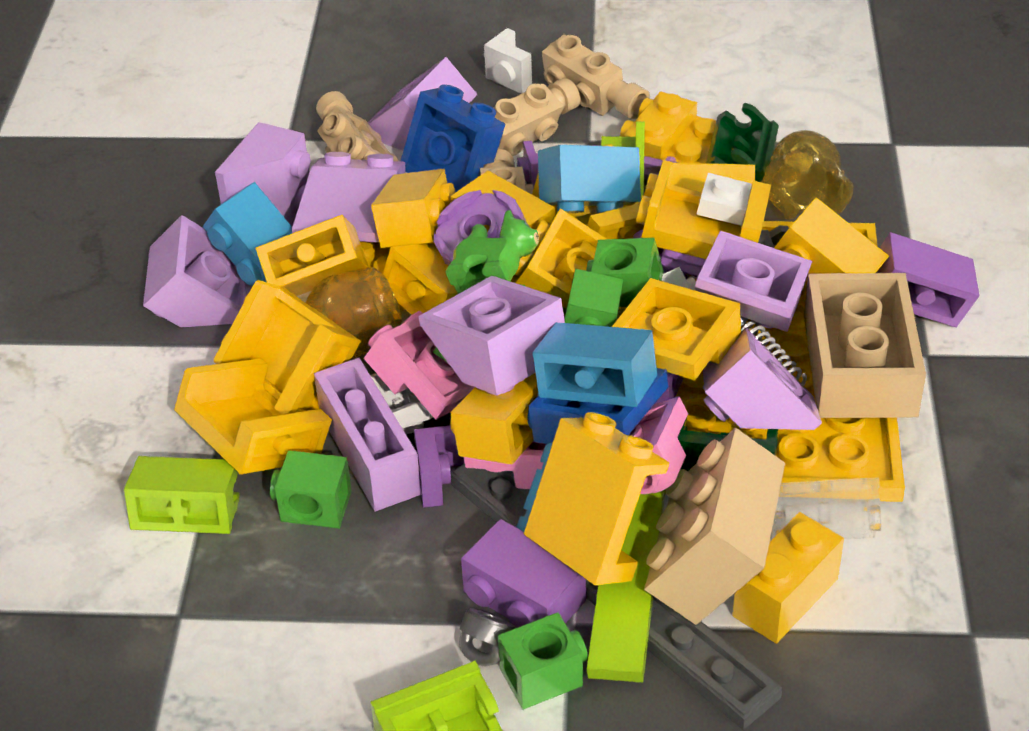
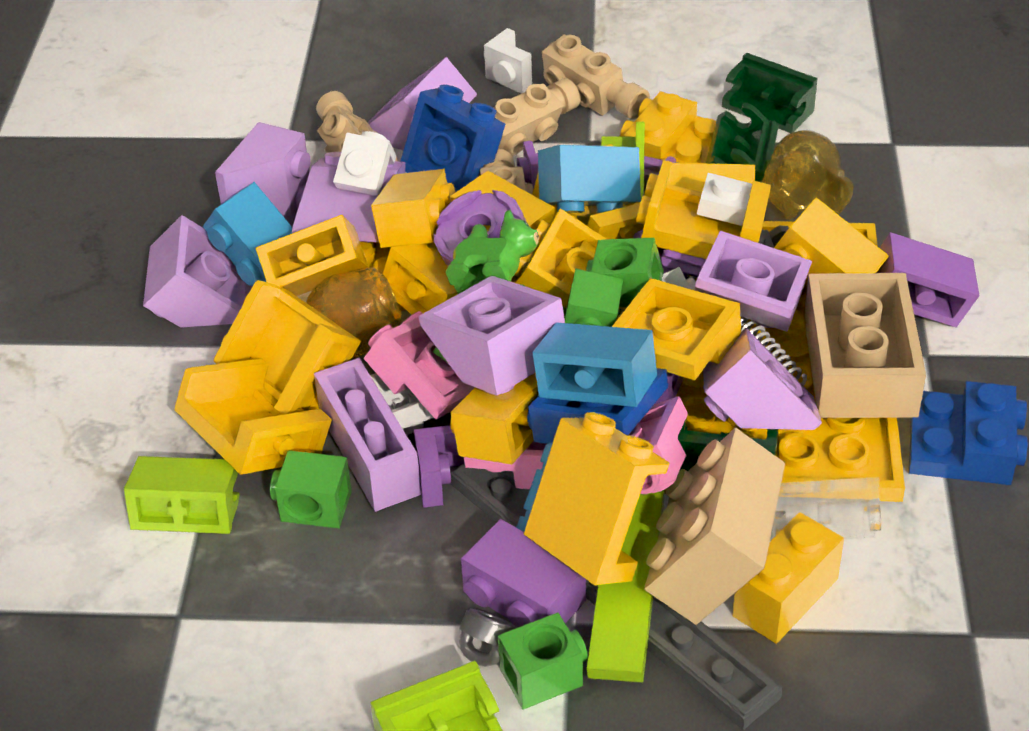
(364, 163): none -> white bracket
(773, 89): none -> dark green hinge
(969, 434): none -> blue plate

